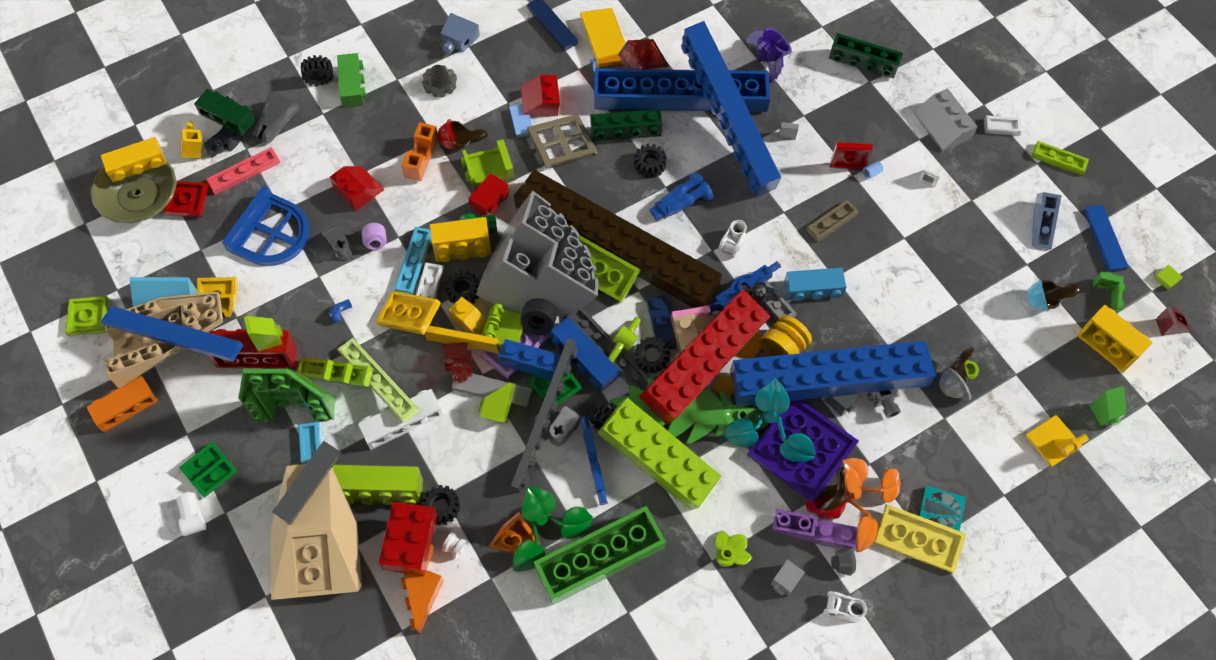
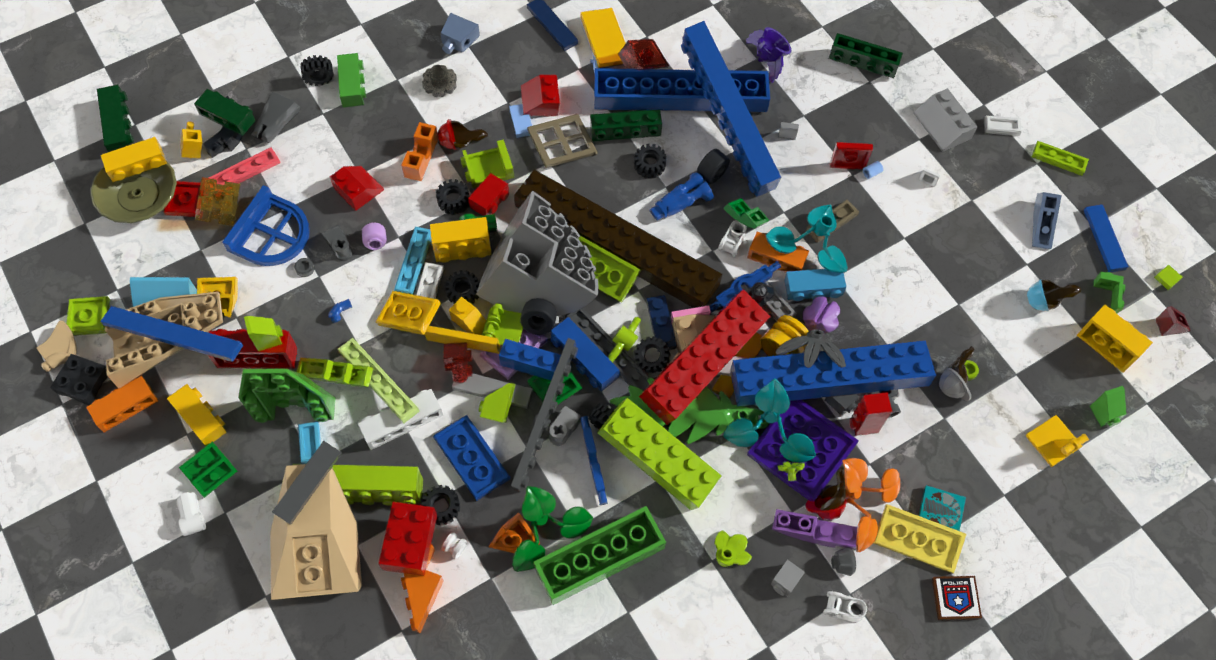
(57, 347): none -> tan arm
(80, 379): none -> black brick
(114, 117): none -> dark green brick
(197, 414): none -> yellow brick
(217, 201): none -> clear yellow brick
(304, 267): none -> dark grey tile
(452, 187): none -> black tyre
(471, 457): none -> blue tile
(713, 166): none -> black tyre
(742, 213): none -> green slope
(765, 254): none -> orange brick
(791, 469): none -> lime plant
(813, 340): none -> dark grey plant
(821, 315): none -> medium lavender hat
(822, 224): none -> teal plant
(871, 414): none -> red brick
(956, 598): none -> tile

